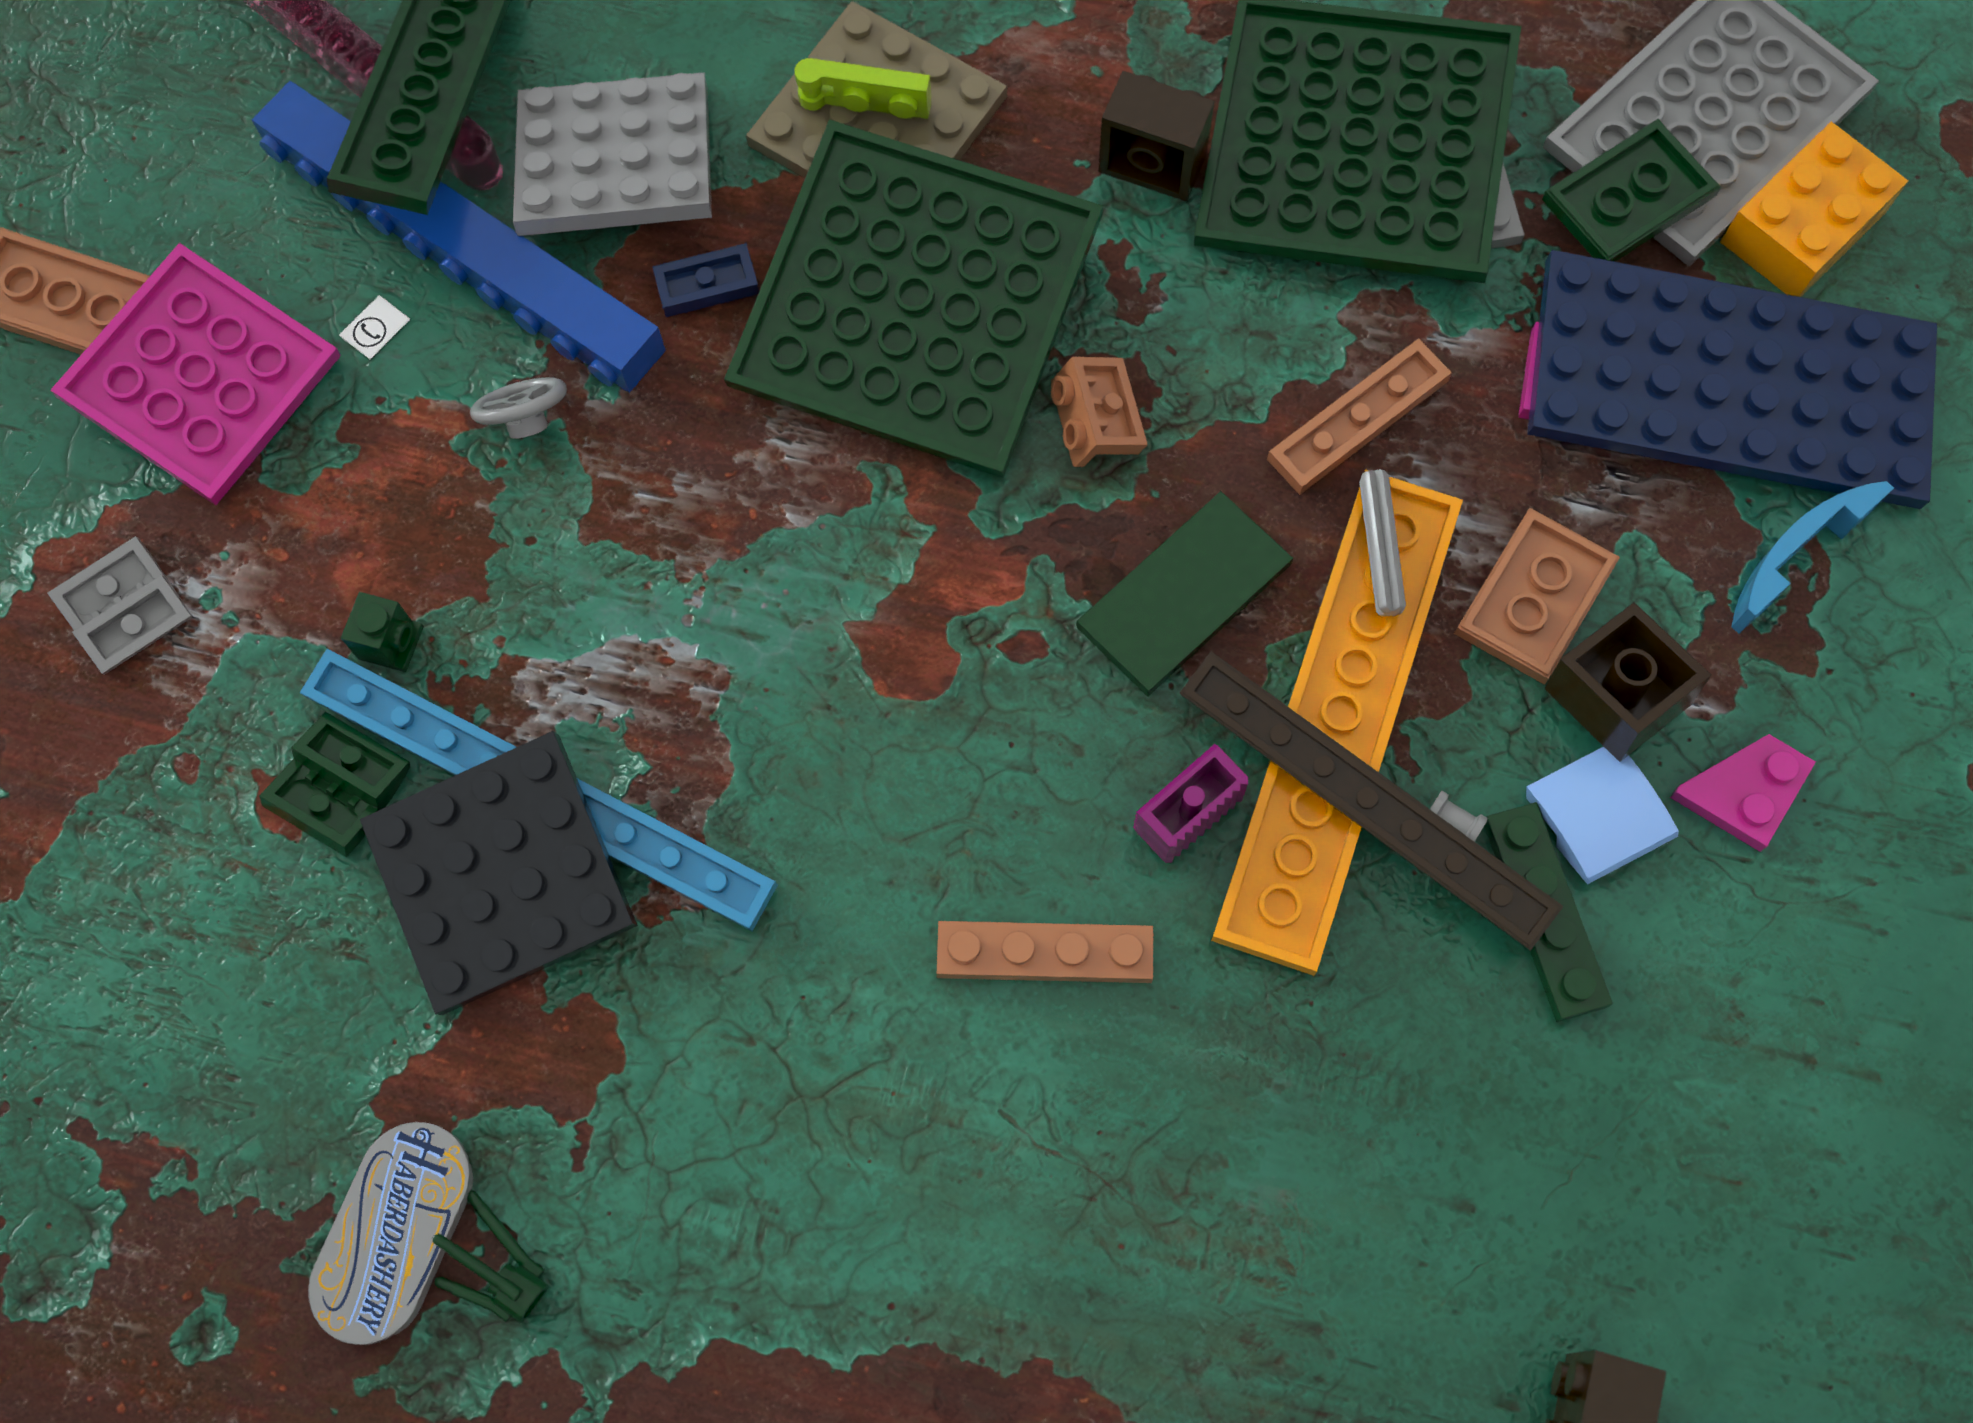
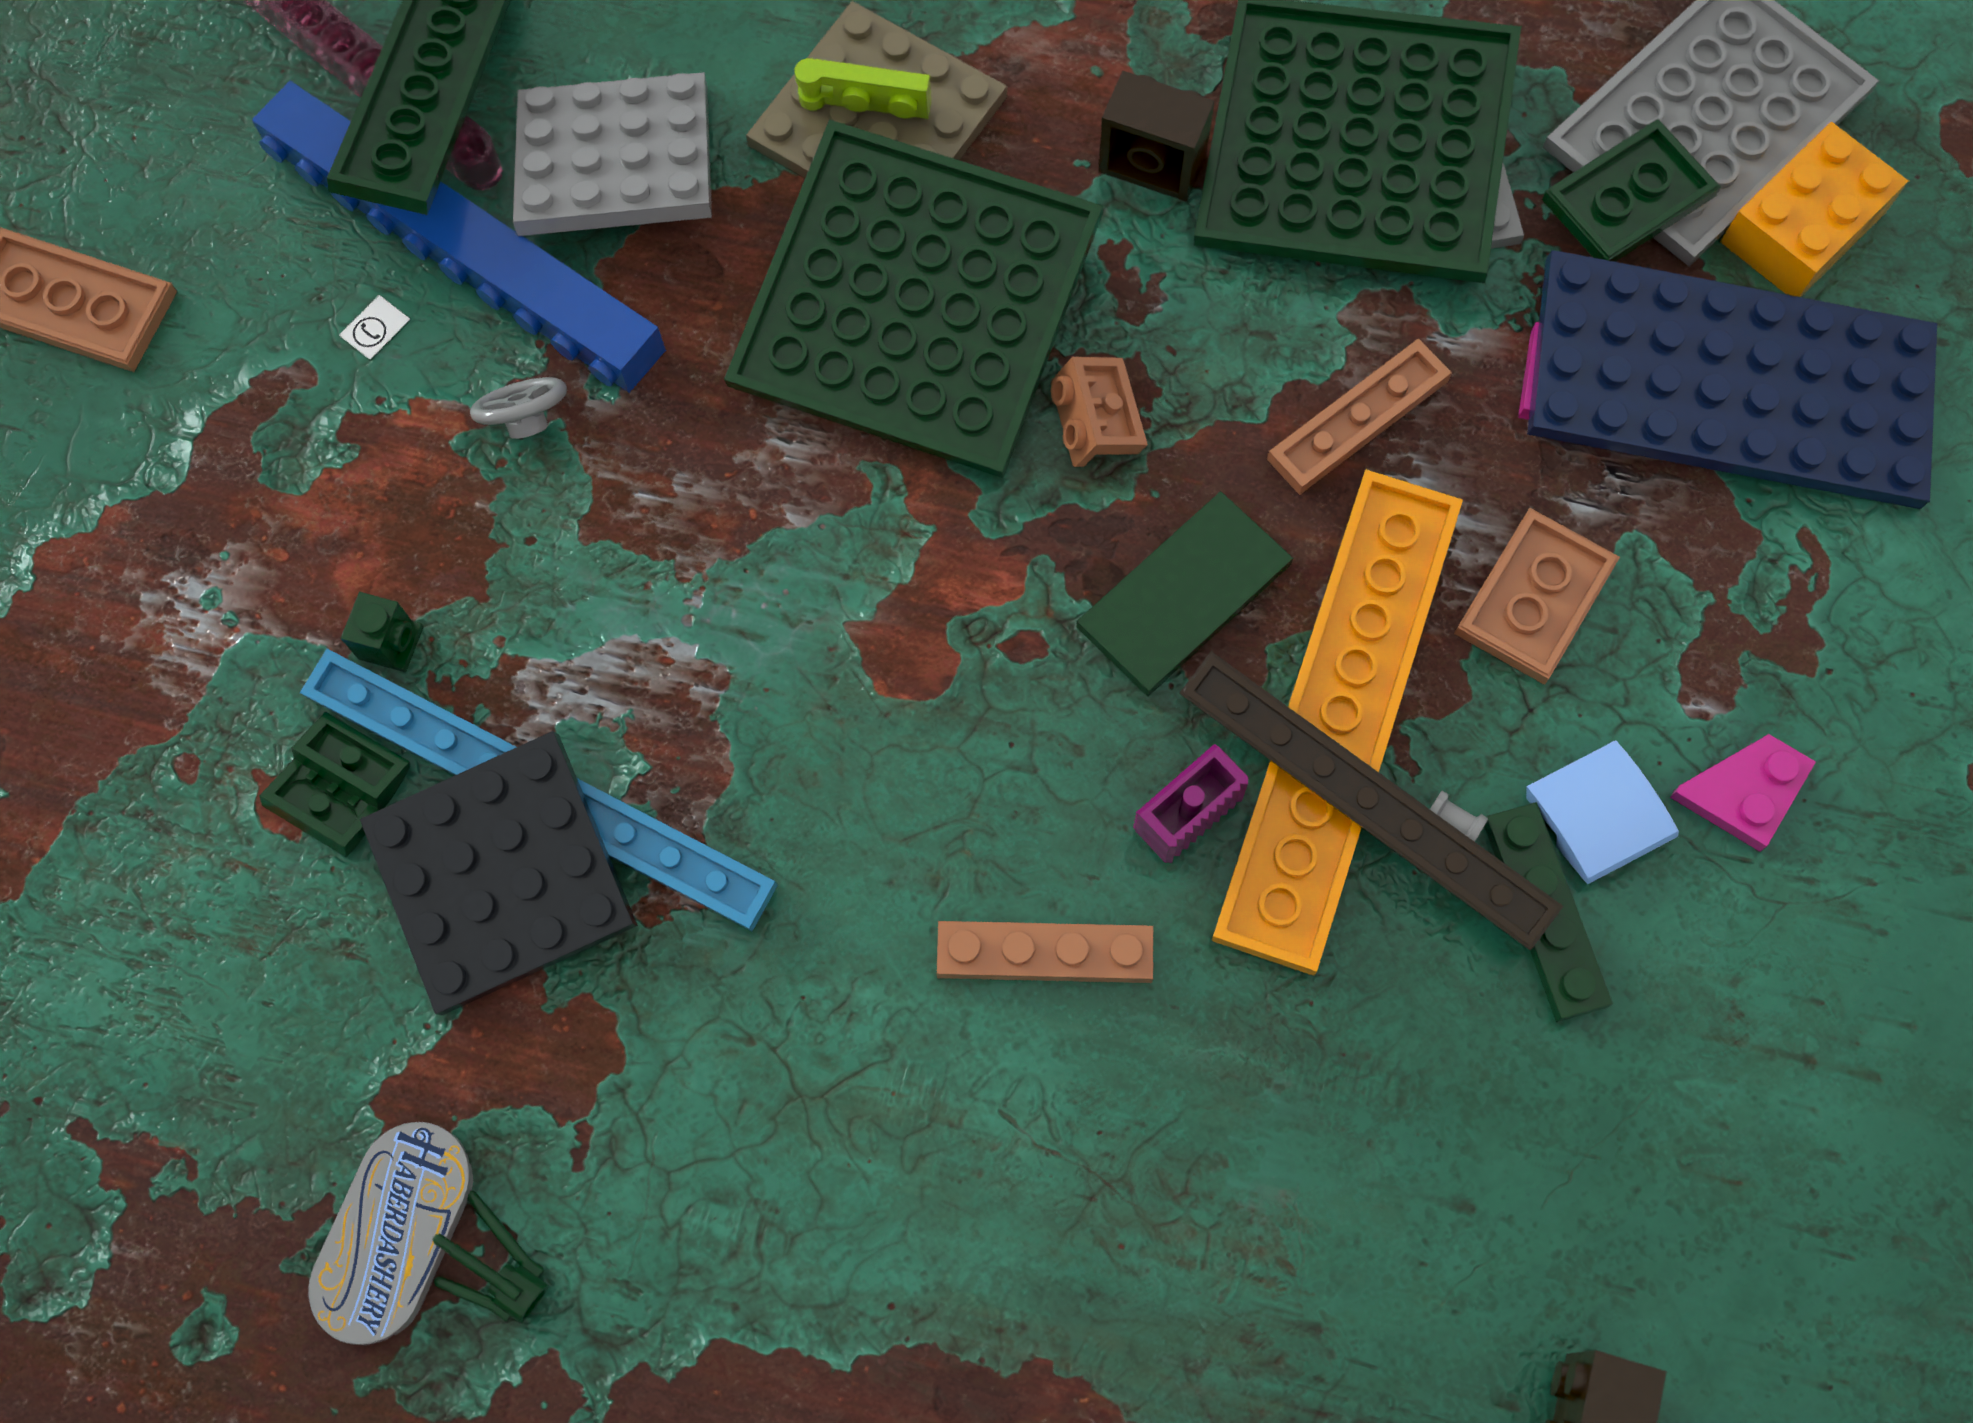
(120, 605): light grey slope -> none
(196, 373): dark pink plate -> none
(706, 280): dark blue plate -> none
(1382, 543): light grey axle -> none
(1627, 681): dark brown brick -> none
(1838, 513): dark azure slope -> none

